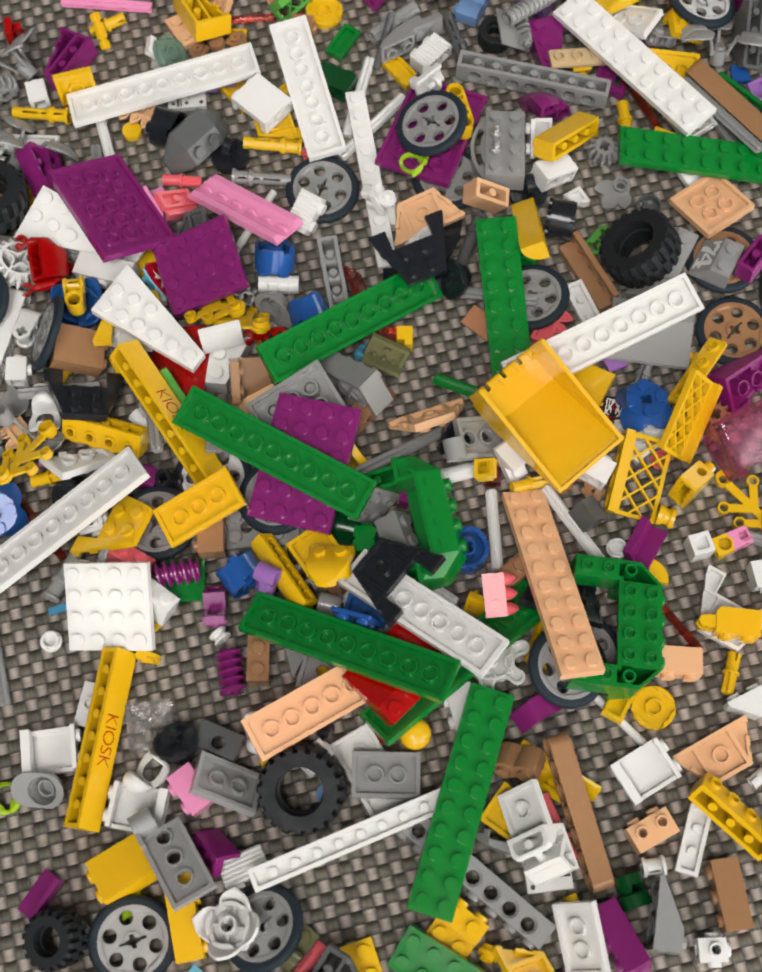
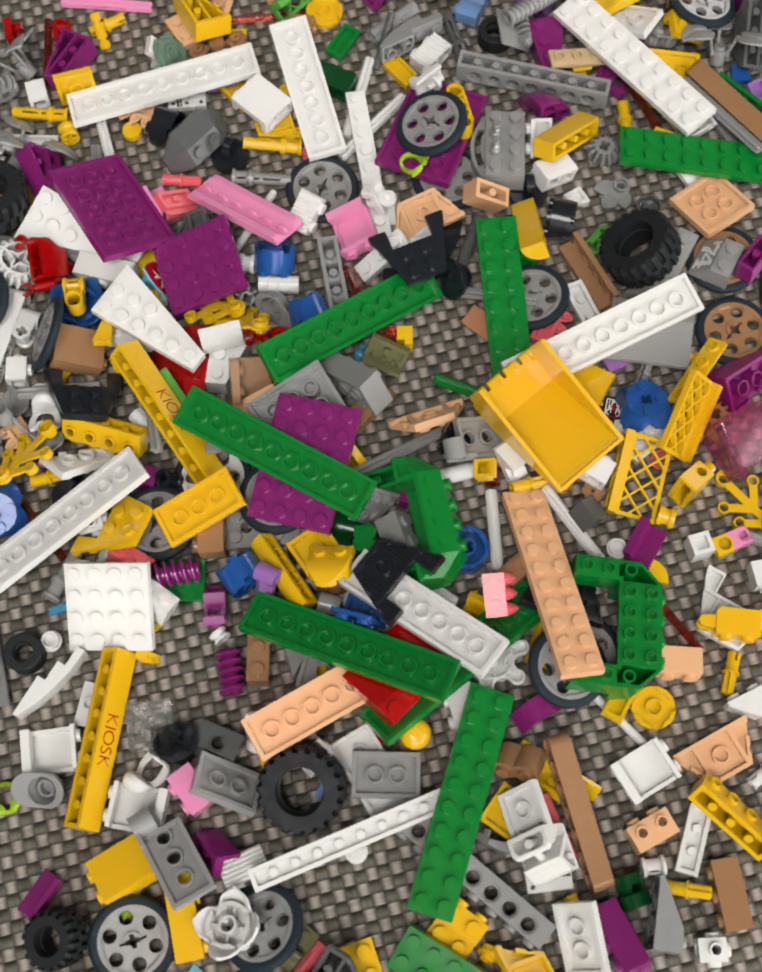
(11, 650): none -> black tyre
(44, 689): none -> white slope
(47, 44): none -> clear red bar
(56, 27): none -> red tile
(68, 133): none -> yellow wheel
(248, 263): none -> white wheel
(353, 227): none -> bright pink panel
(357, 856): none -> white plate
(373, 263): none -> white plate
(690, 889): none -> yellow axle

